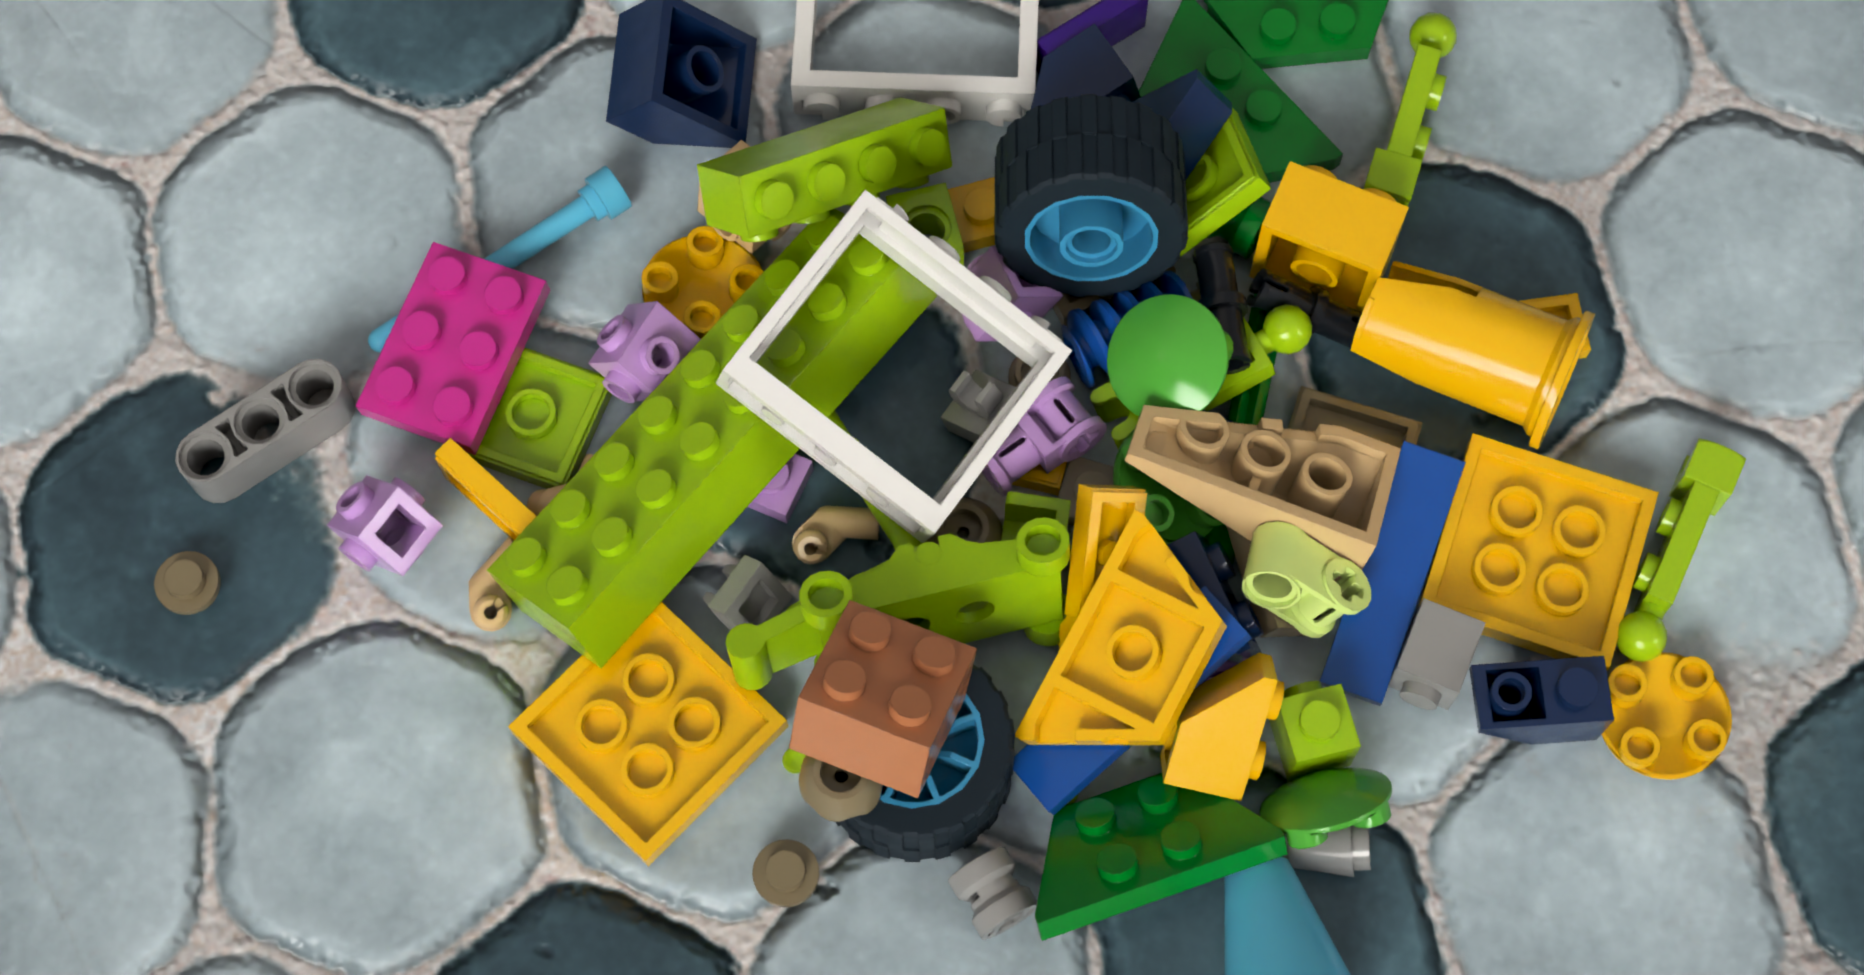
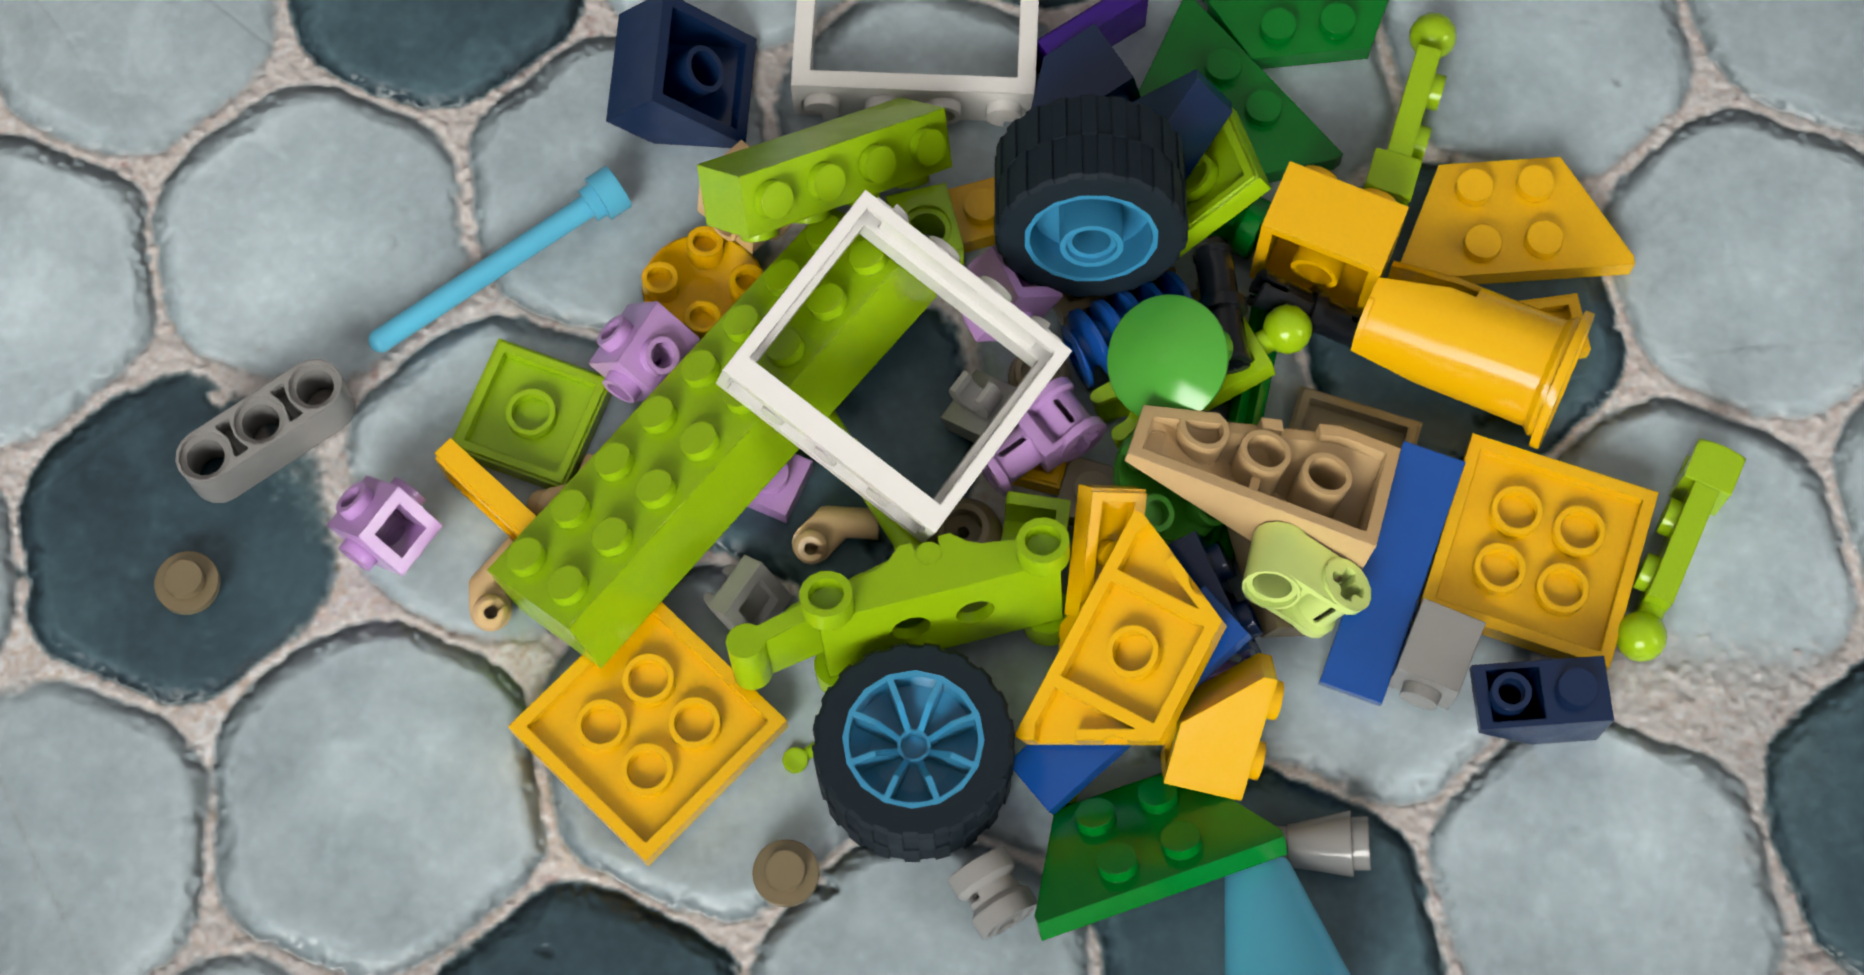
(453, 347): dark pink plate -> none
(834, 799): dark tan plate -> none
(882, 698): nougat brick -> none
(1314, 729): lime brick -> none
(1327, 803): bright green dish -> none
(1514, 225): none -> yellow wing
(1667, 716): yellow dish -> none

